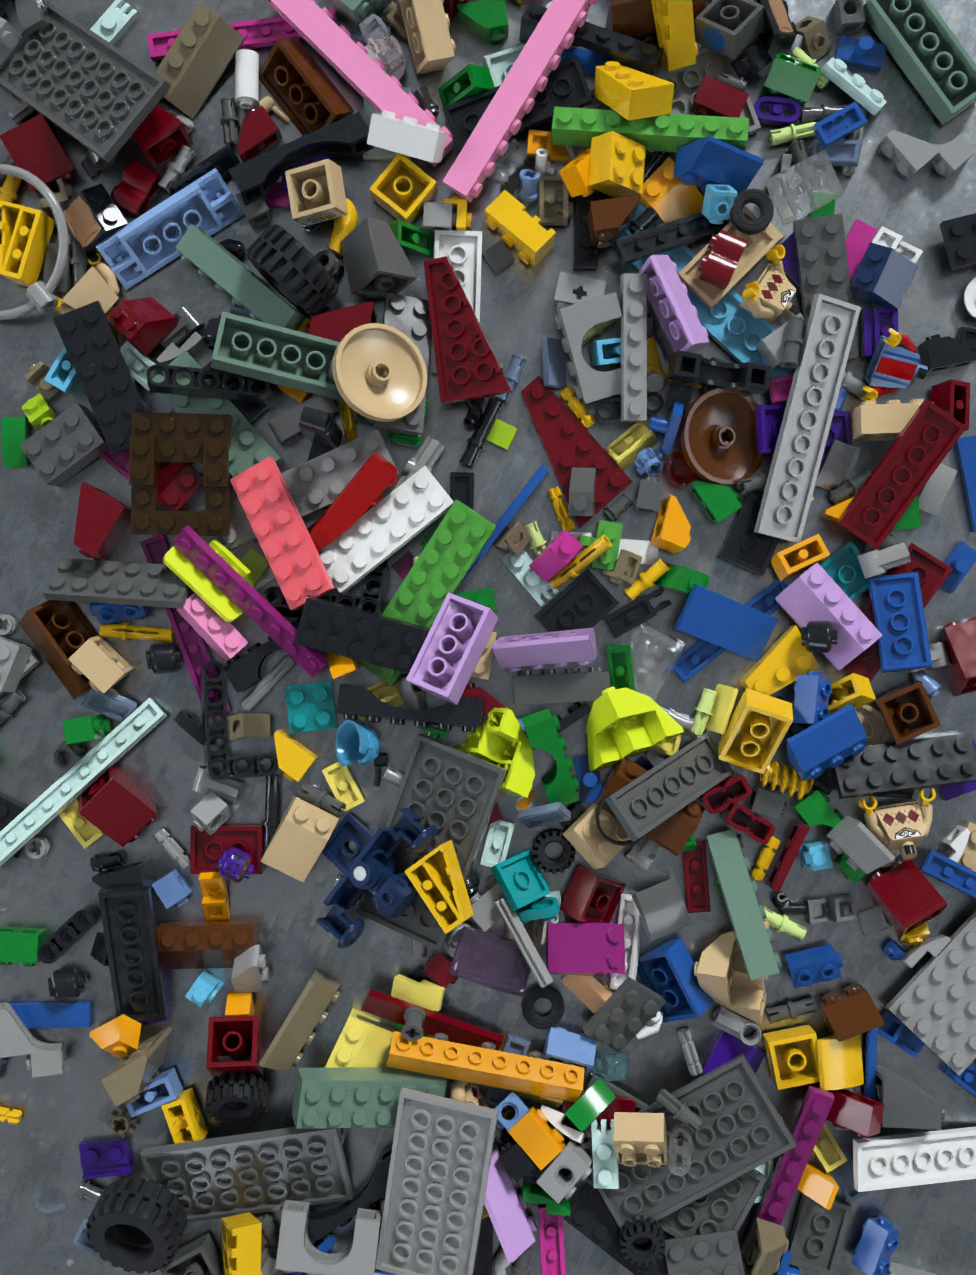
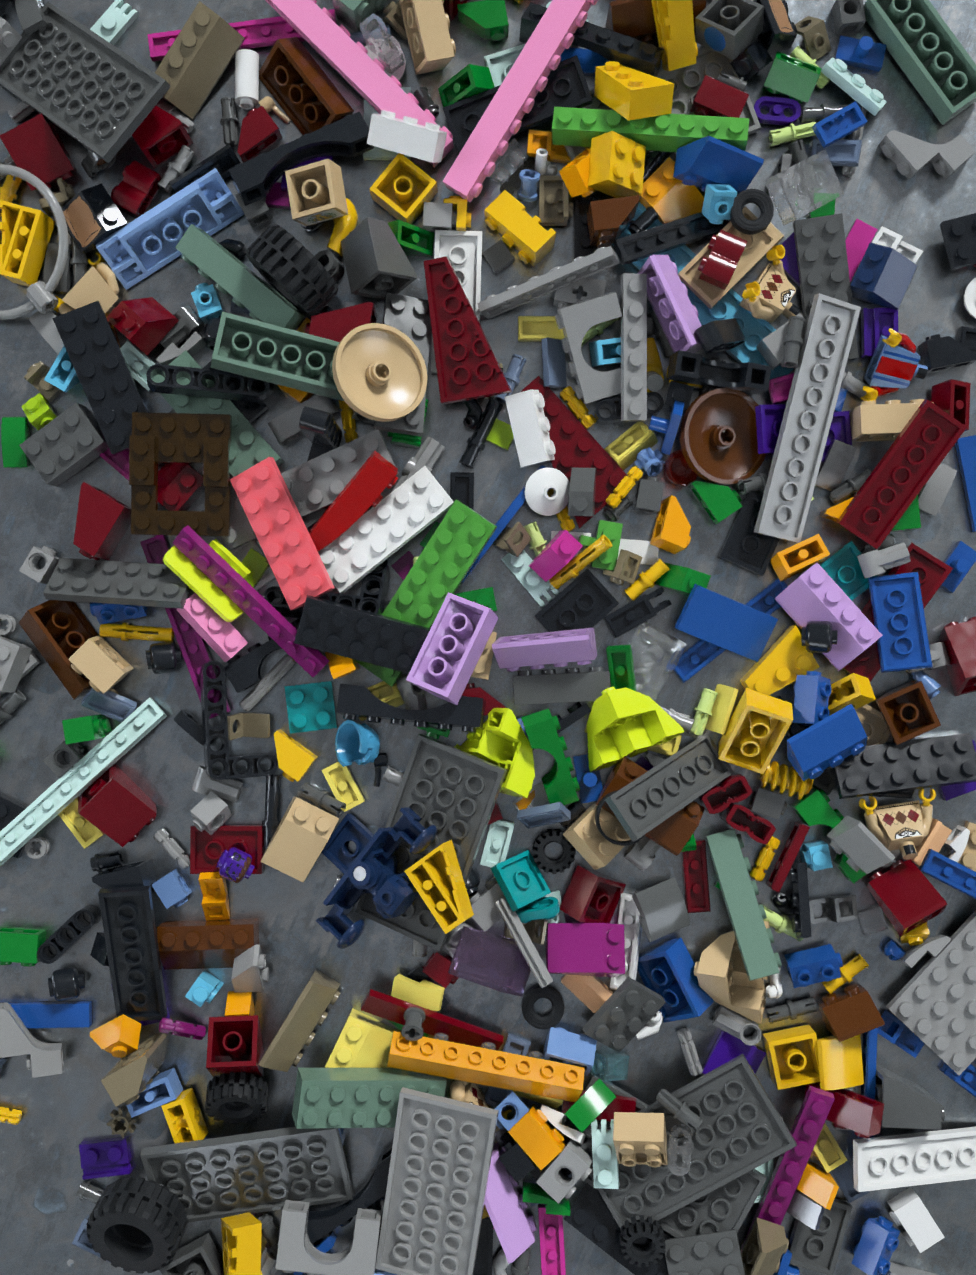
(31, 568): none -> light grey brick
(47, 328): none -> light grey slope
(182, 1029): none -> magenta axle
(210, 309): none -> medium azure brick
(530, 428): none -> white brick
(537, 328): none -> light yellow tile
(537, 488): none -> white dish
(542, 285): none -> light grey plate
(624, 487): none -> yellow axle
(720, 335): none -> black beam
(774, 990): none -> white arm
(800, 900): none -> black plate
(806, 1210): none -> flat silver slope
(847, 972): none -> yellow pin
(915, 1219): none -> white brick
(935, 840): none -> light nougat panel

